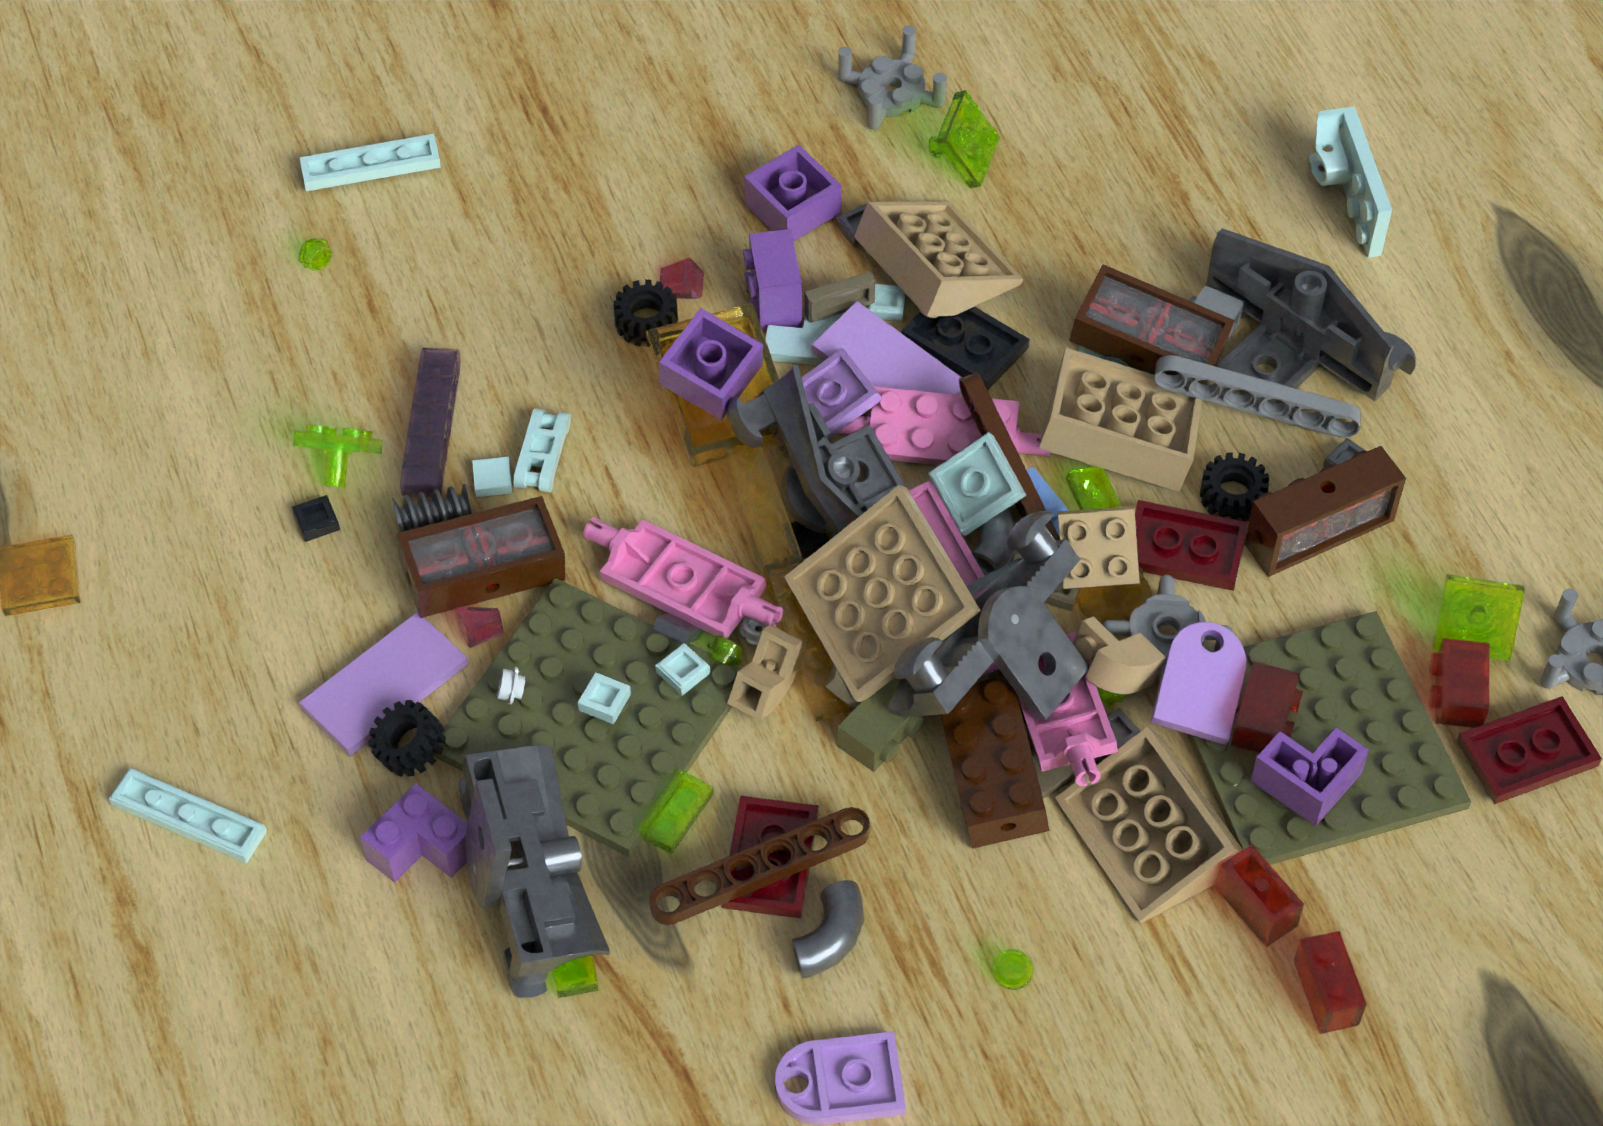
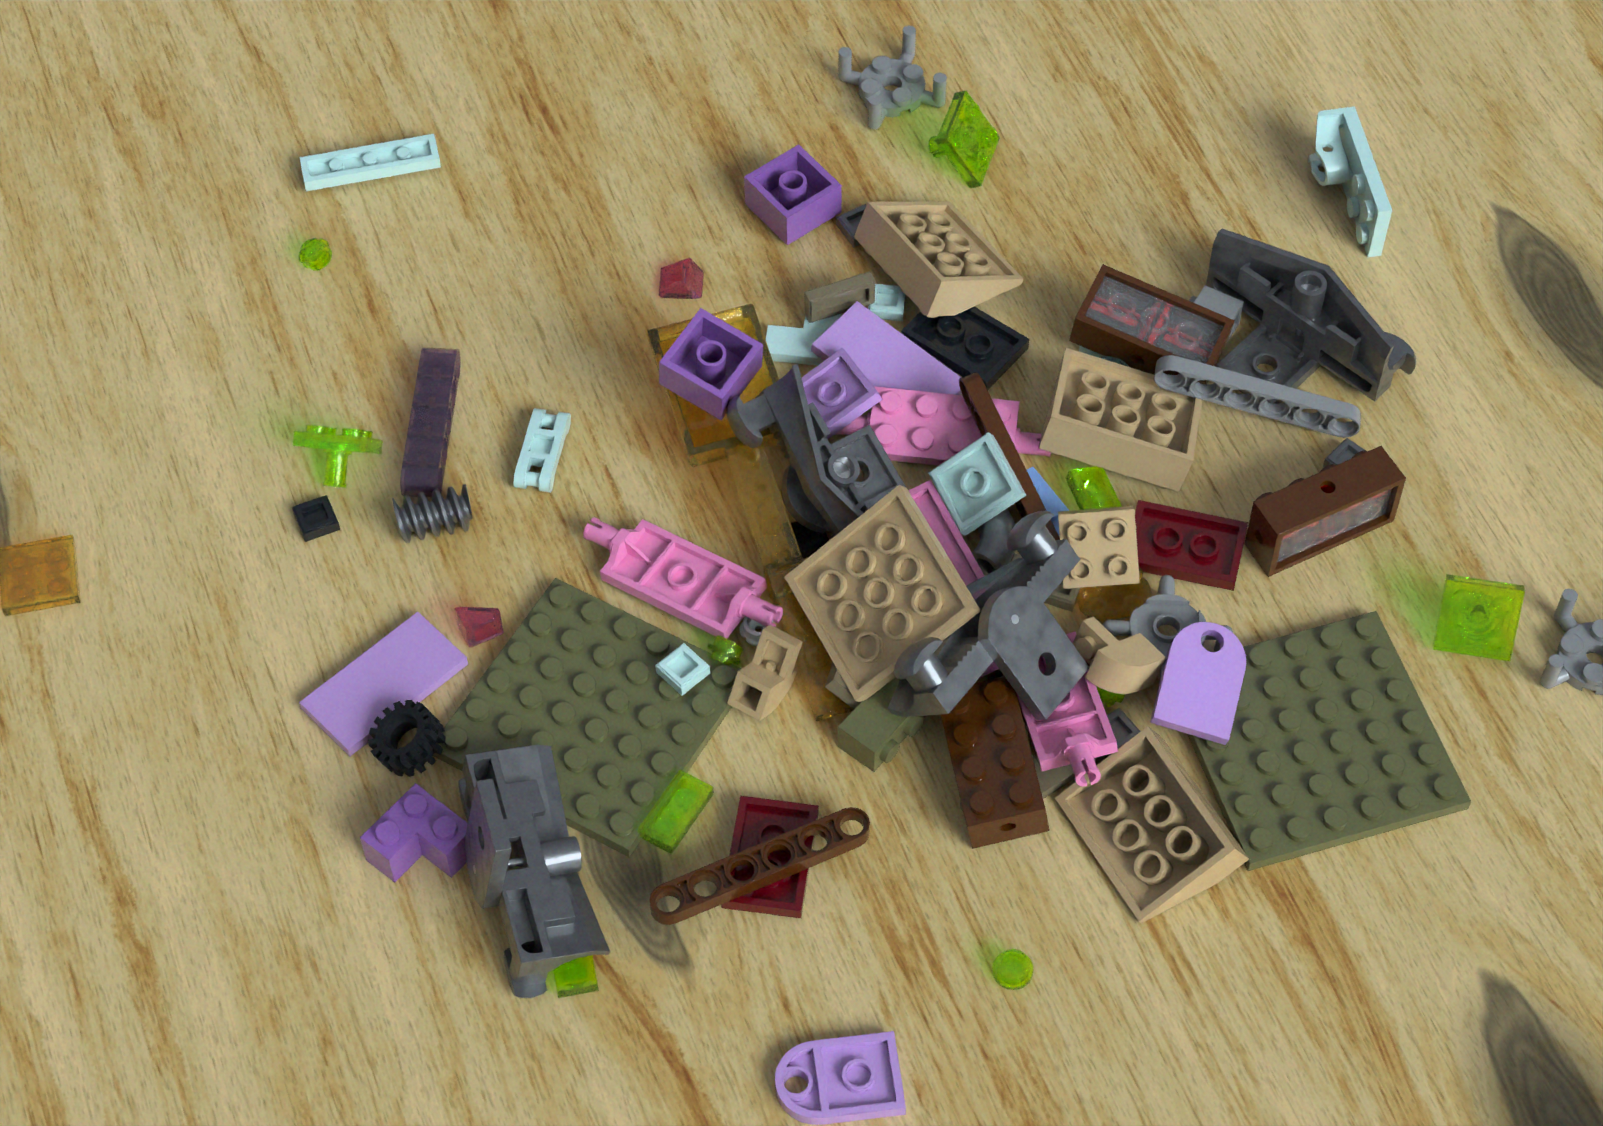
(188, 815): light aqua tile -> none
(481, 556): brick -> none
(492, 476): light aqua tile -> none
(510, 685): white plate -> none
(604, 698): light aqua plate -> none
(643, 297): black tyre -> none
(676, 629): flat silver tile -> none
(774, 279): medium lavender brick -> none
(835, 934): flat silver cylinder -> none
(1232, 470): black tyre -> none
(1259, 895): clear red brick -> none
(1266, 706): clear red brick -> none
(1309, 780): medium lavender brick -> none
(1329, 982): clear red brick -> none
(1461, 683): clear red brick -> none
(1528, 750): dark red plate -> none

